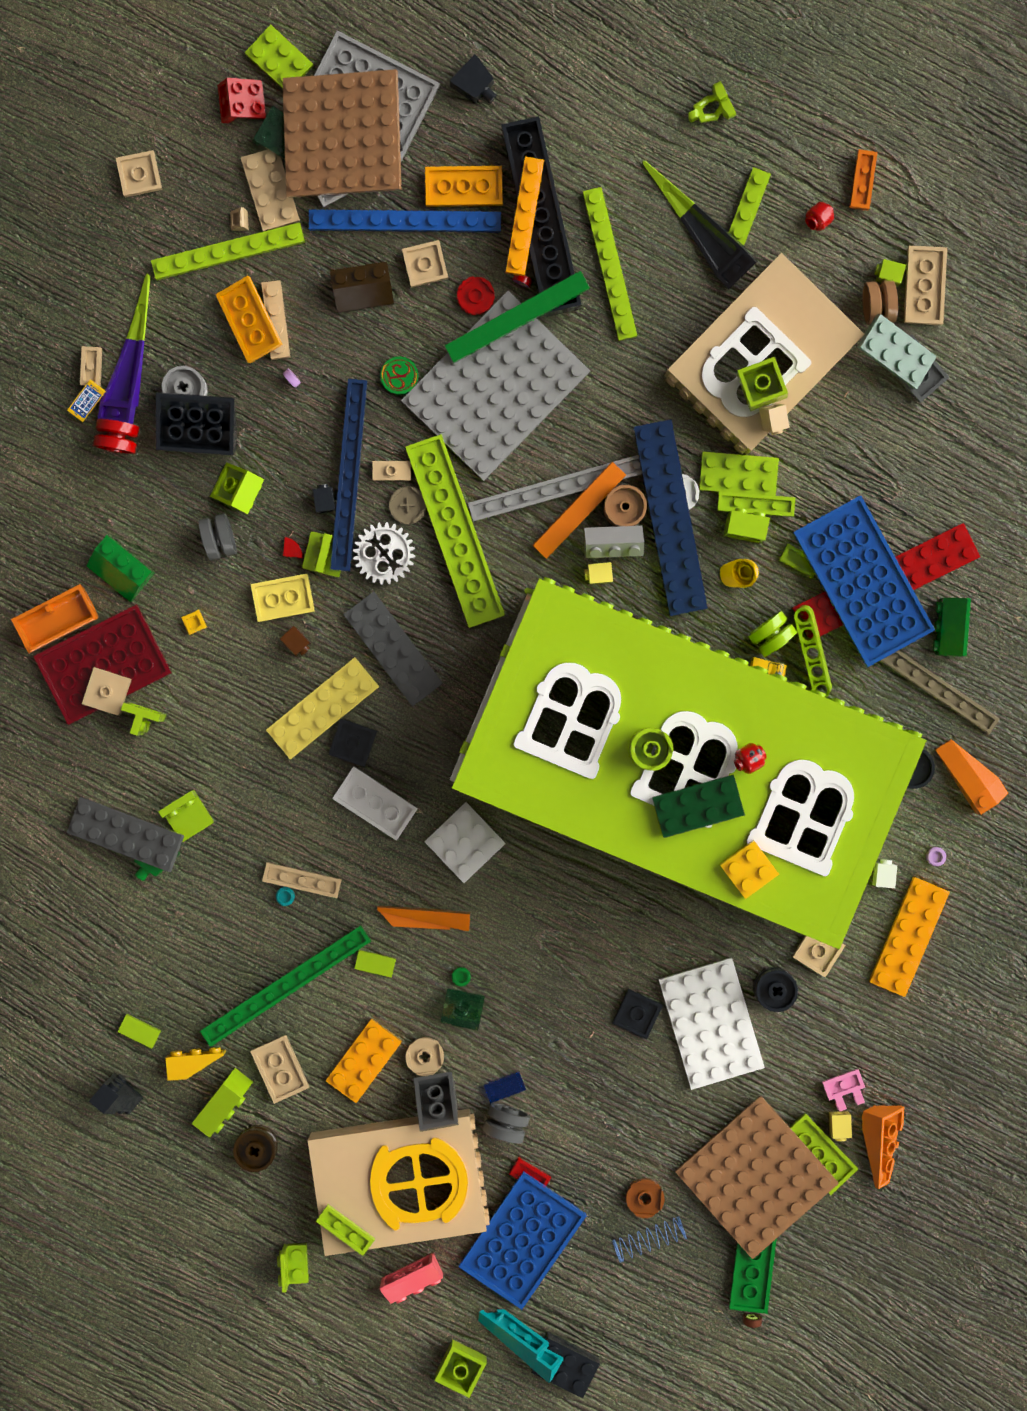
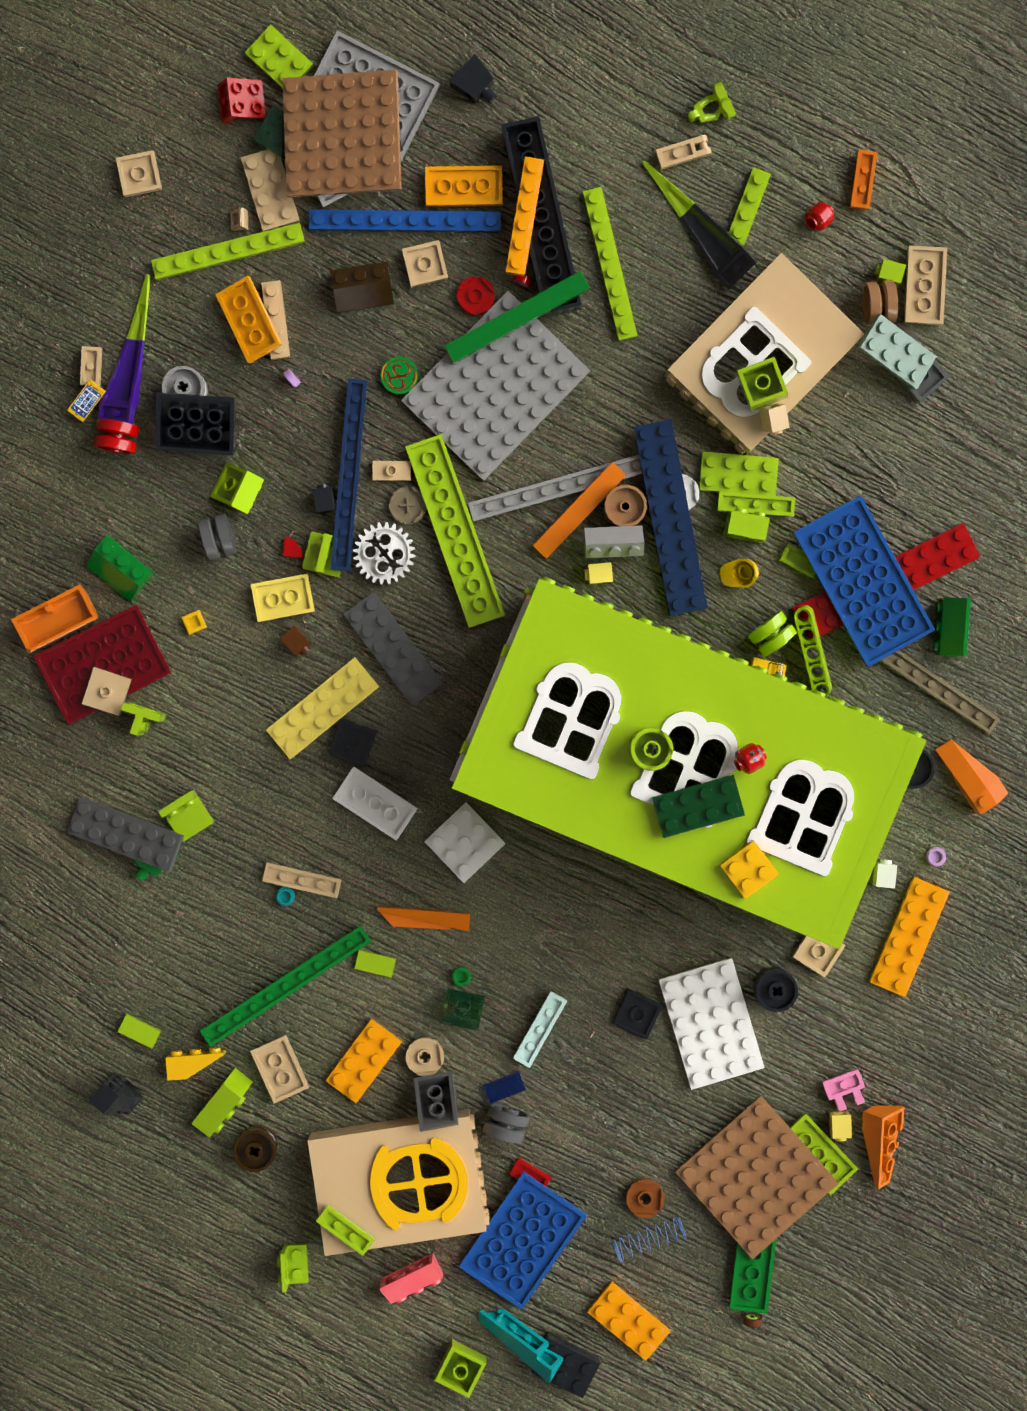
(540, 1029): none -> light aqua plate
(628, 1320): none -> light orange plate
(682, 152): none -> tan plate

